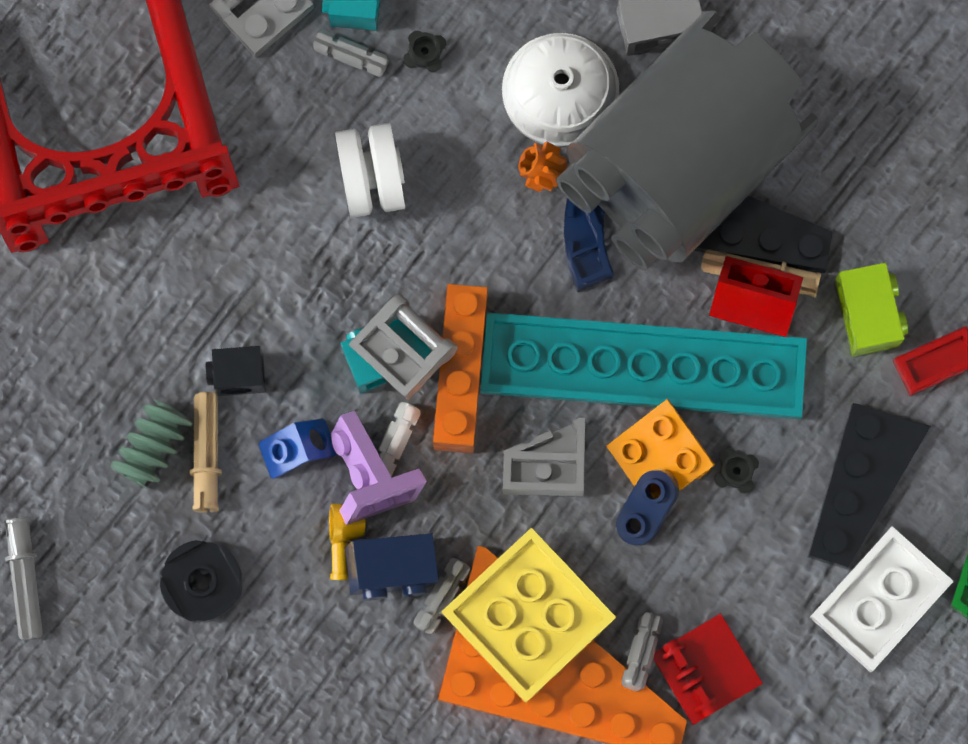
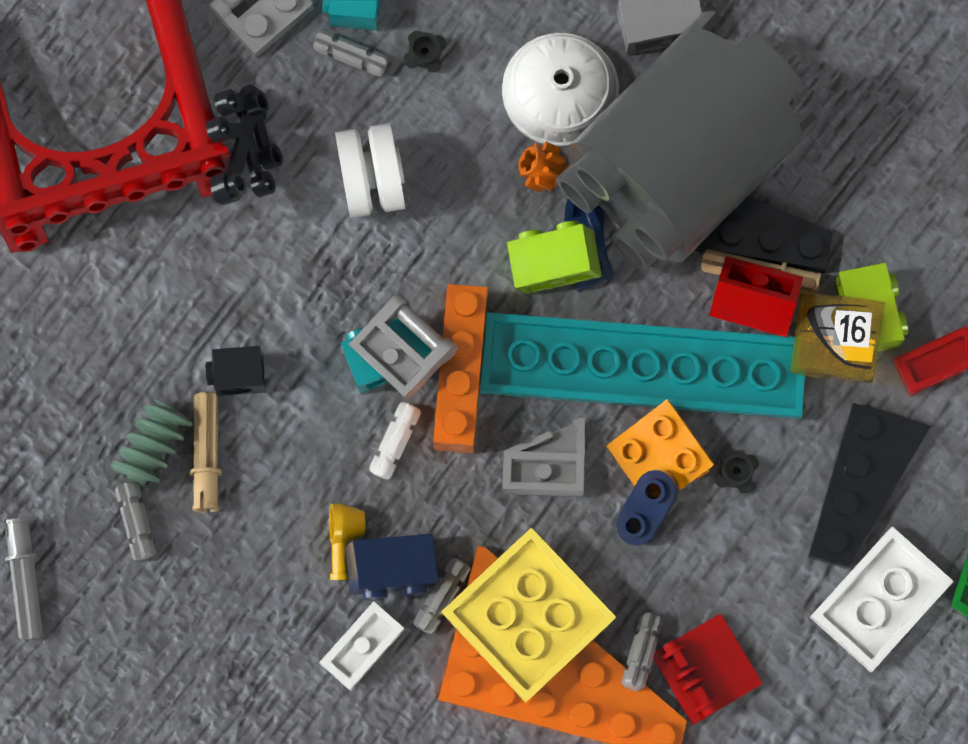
(135, 521): none -> light grey axle
(223, 588): black plate -> none
(251, 108): none -> black plant
(293, 447): blue bracket -> none
(362, 646): none -> white plate
(375, 486): lavender bracket -> none
(554, 257): none -> lime brick
(837, 337): none -> slope

